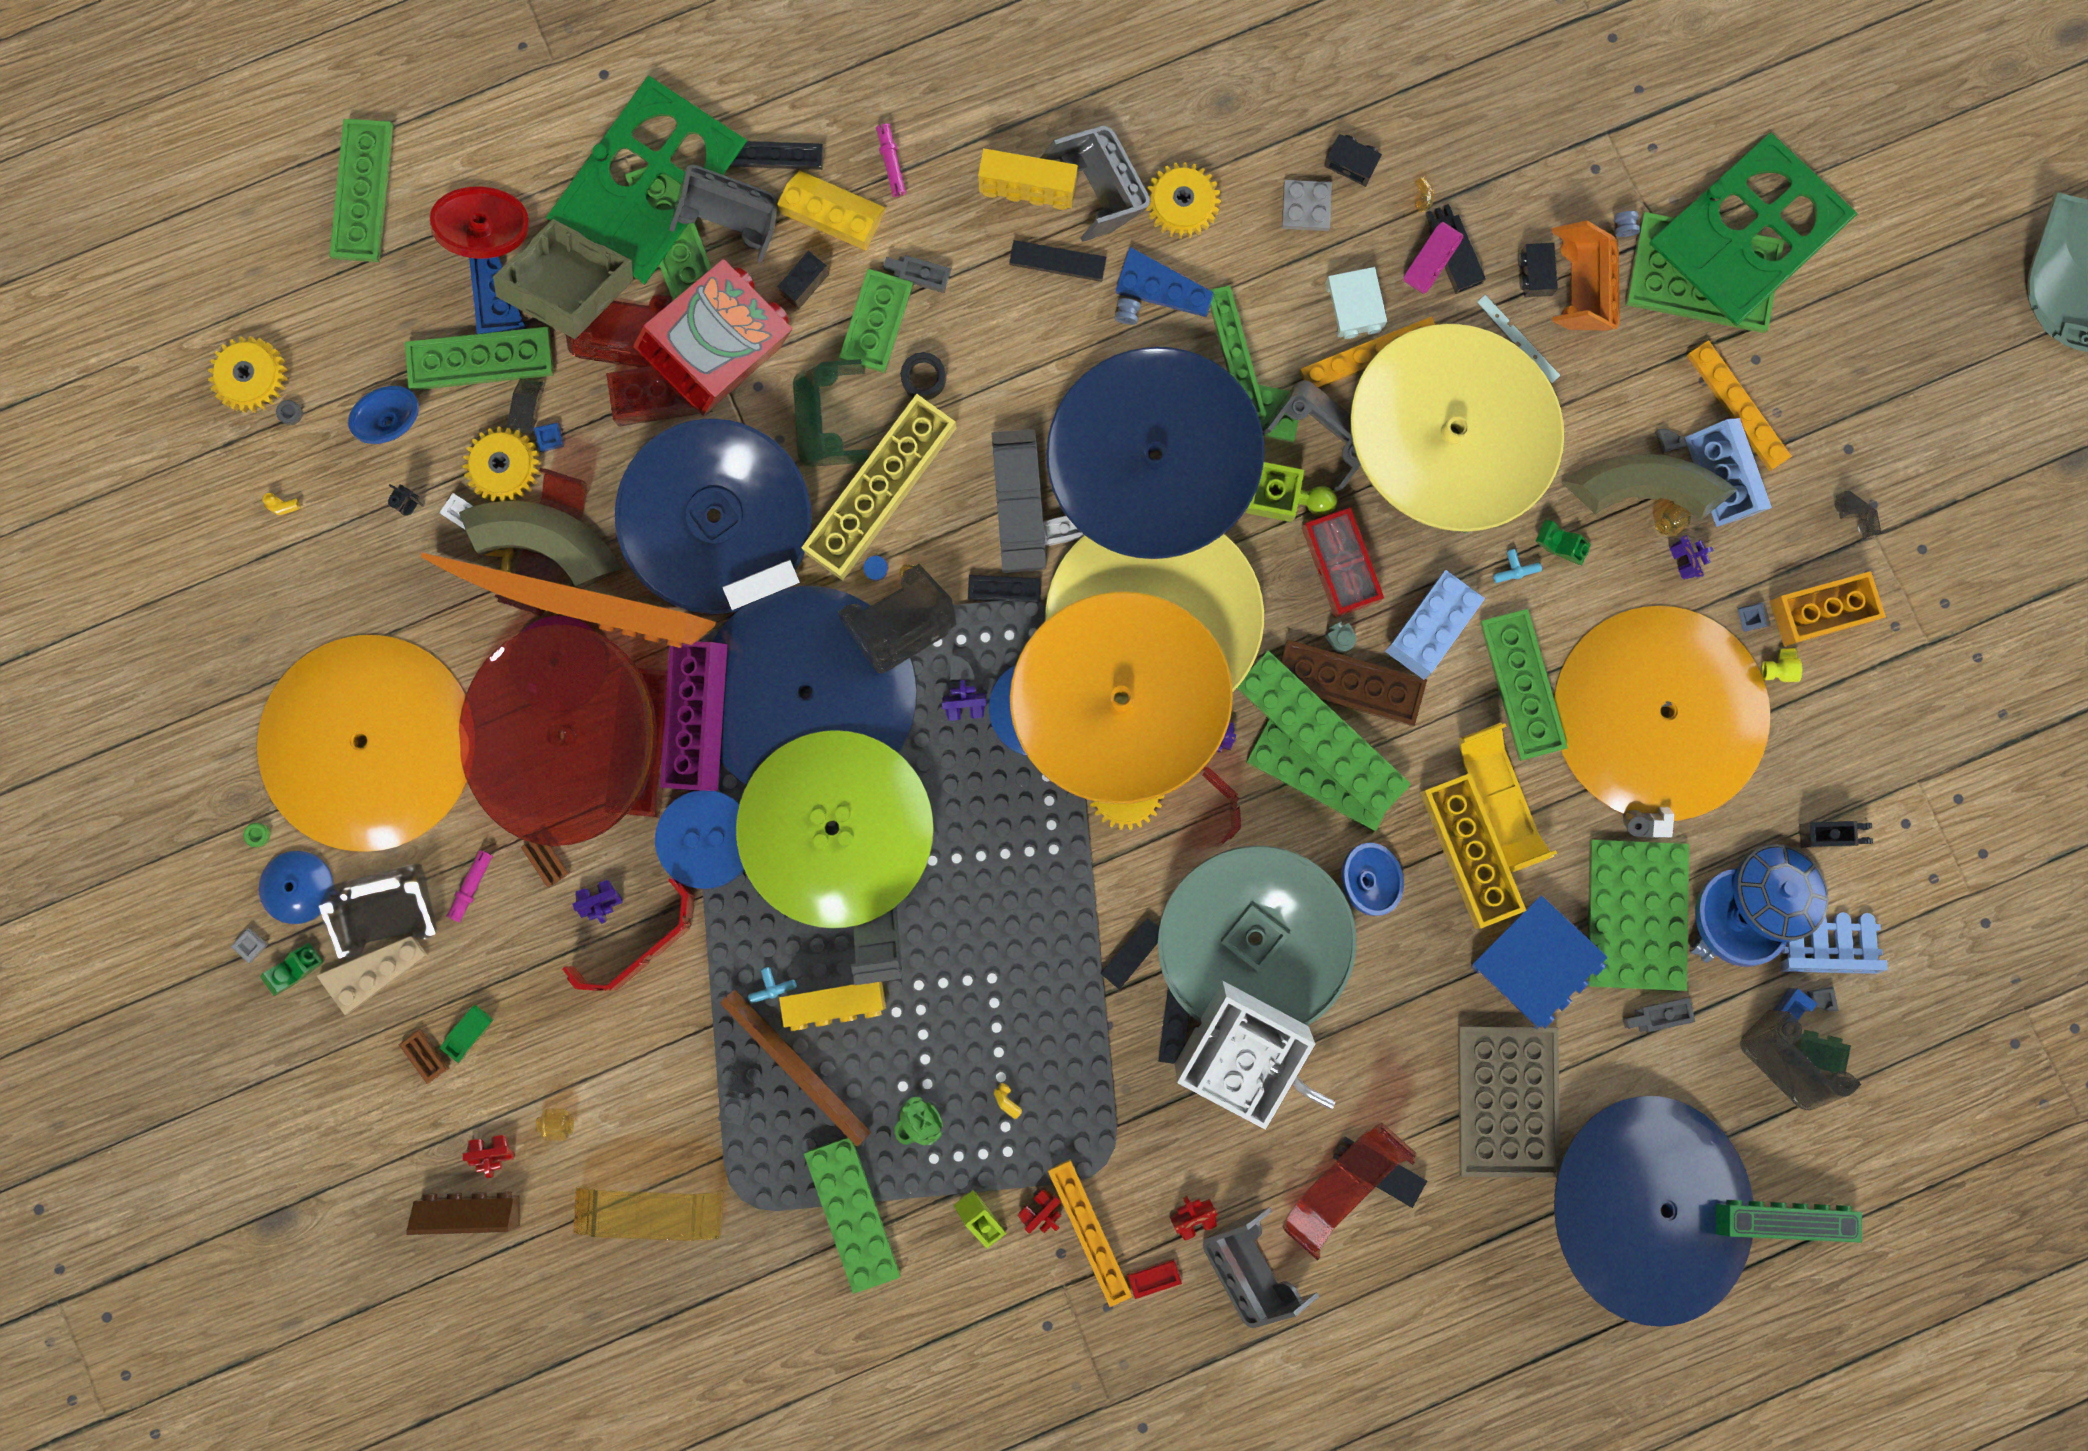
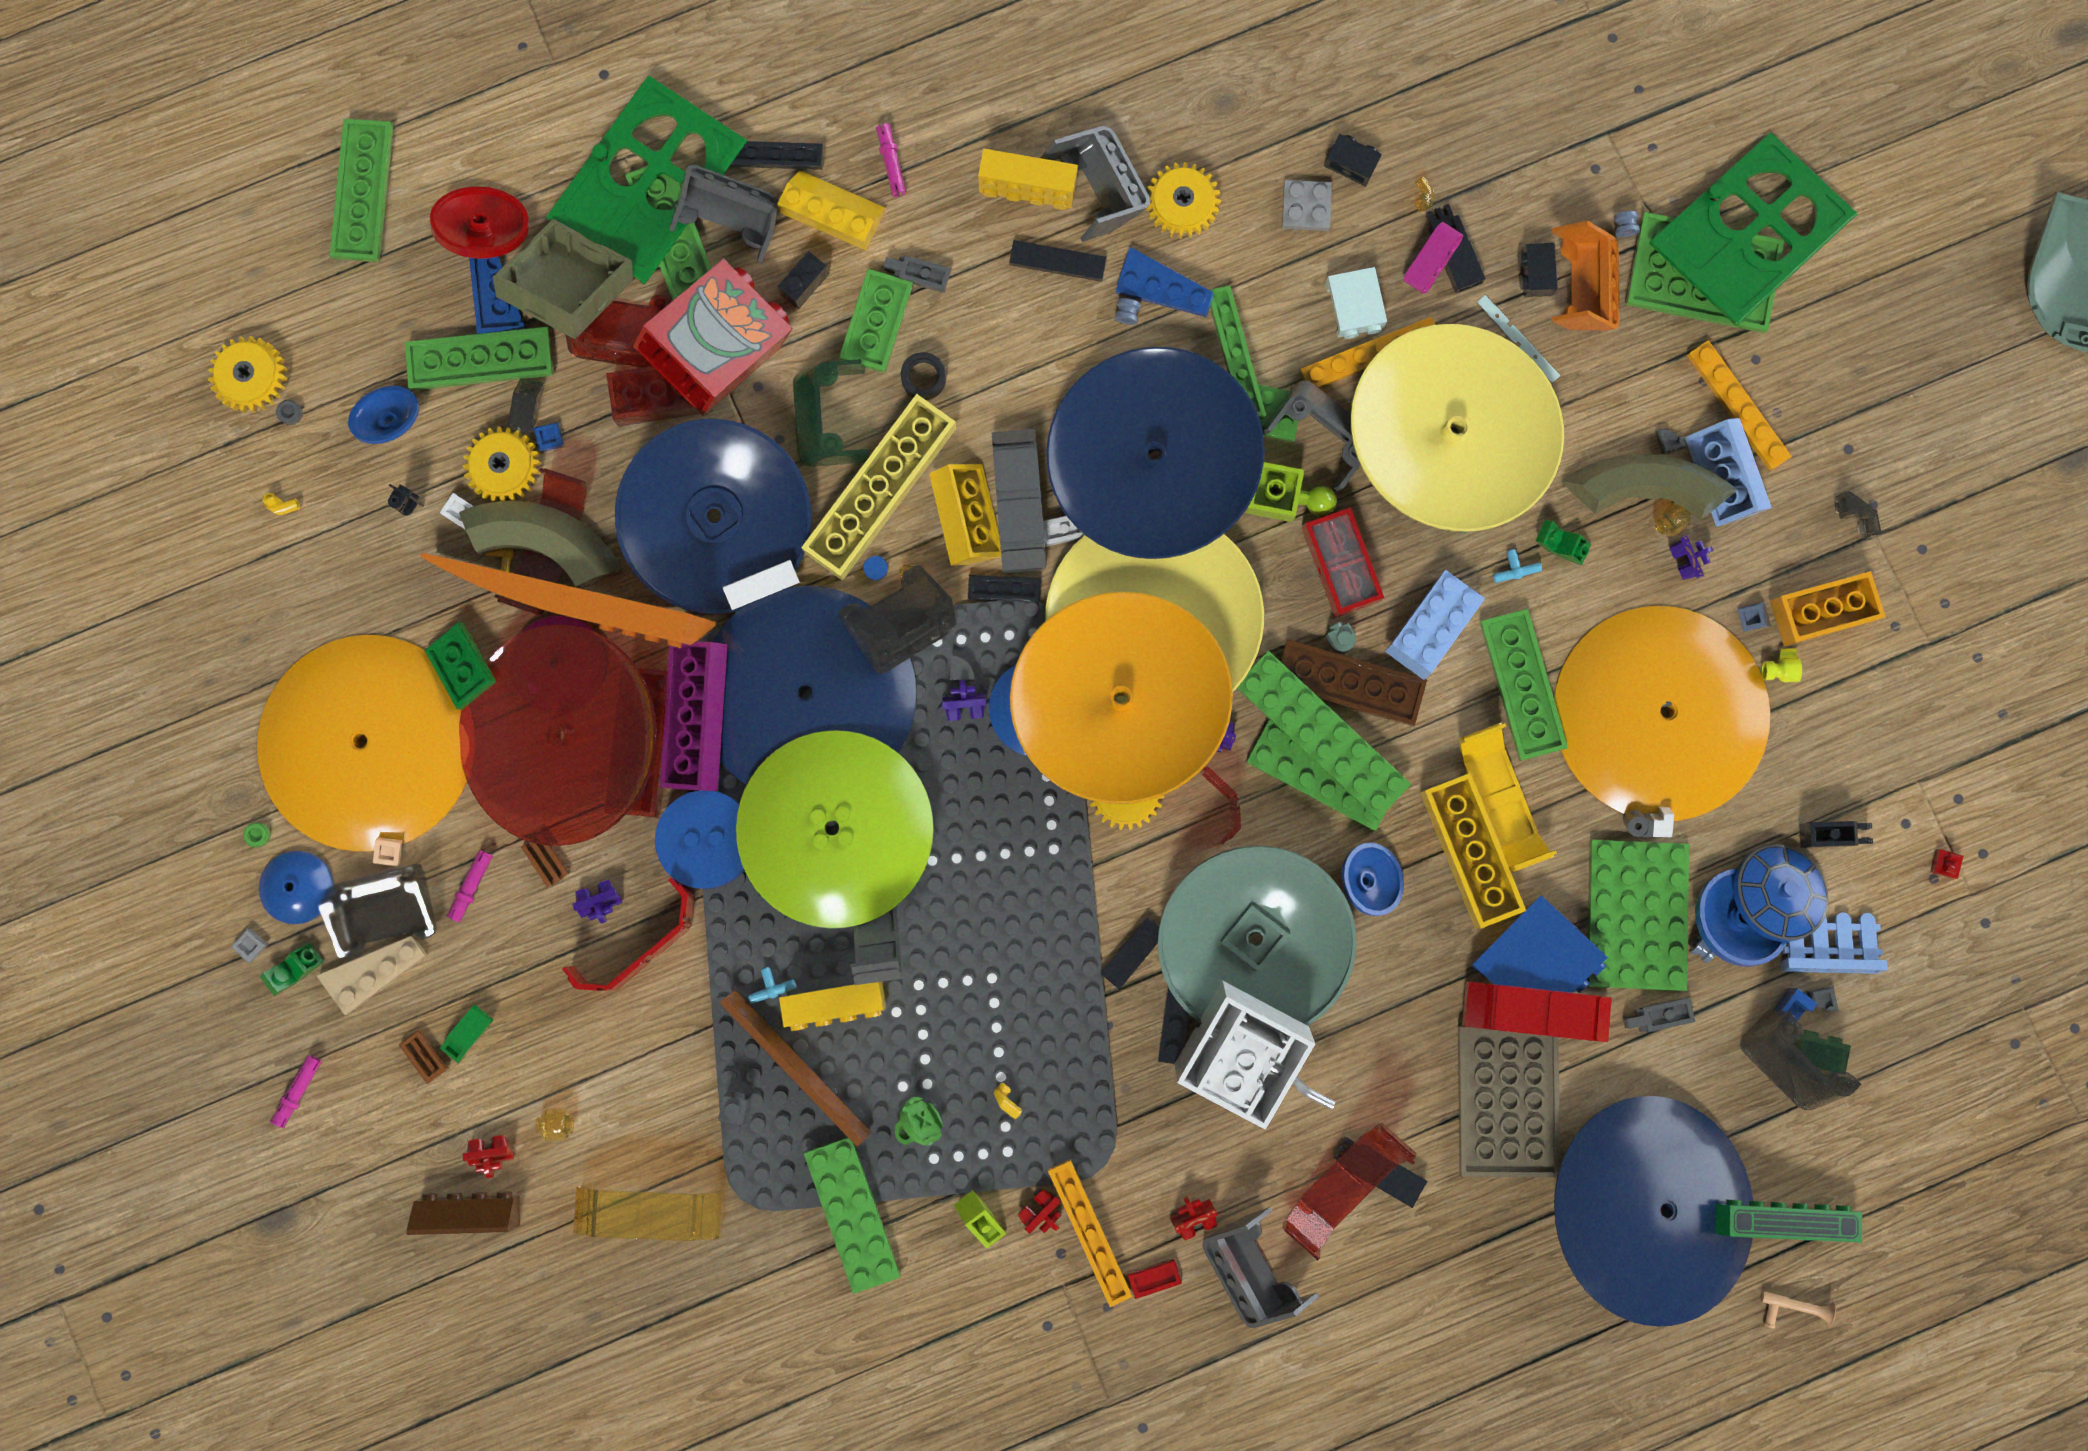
(293, 1095): none -> dark pink pin
(387, 851): none -> light nougat plate
(460, 665): none -> green tile
(966, 513): none -> yellow slope
(1536, 1011): none -> red windscreen
(1776, 1301): none -> light nougat piece
(1947, 864): none -> red tile

